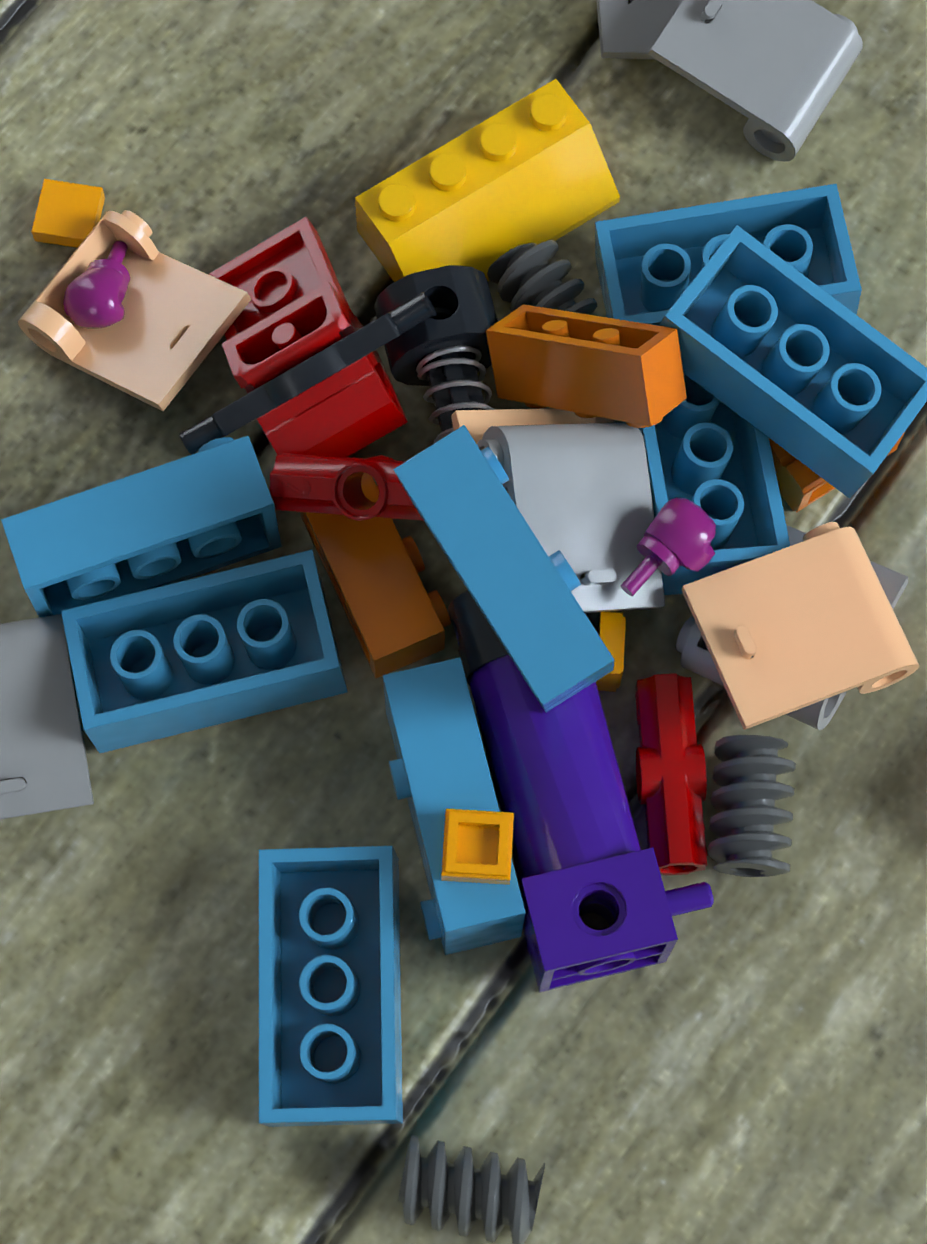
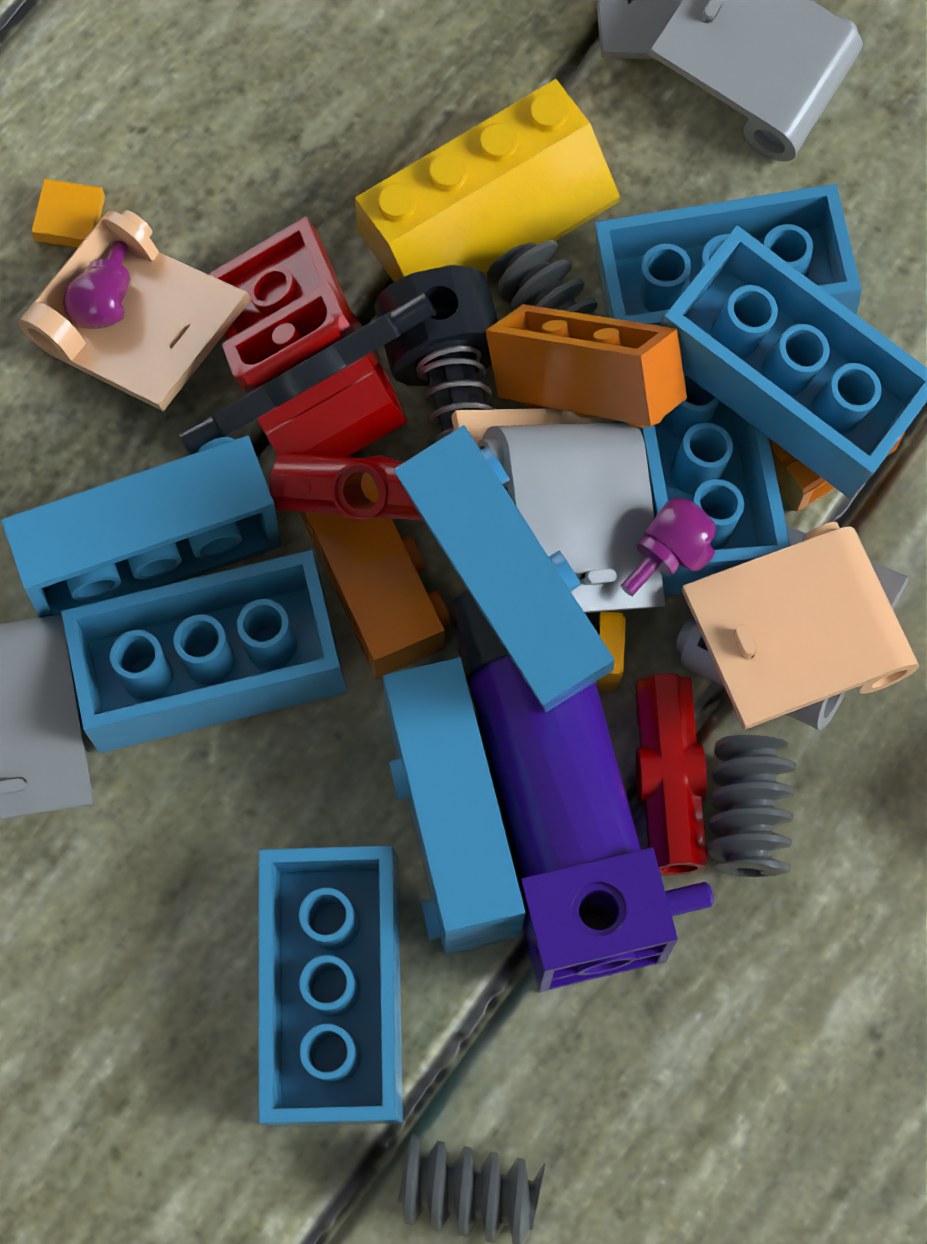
(477, 846): light orange tile -> none

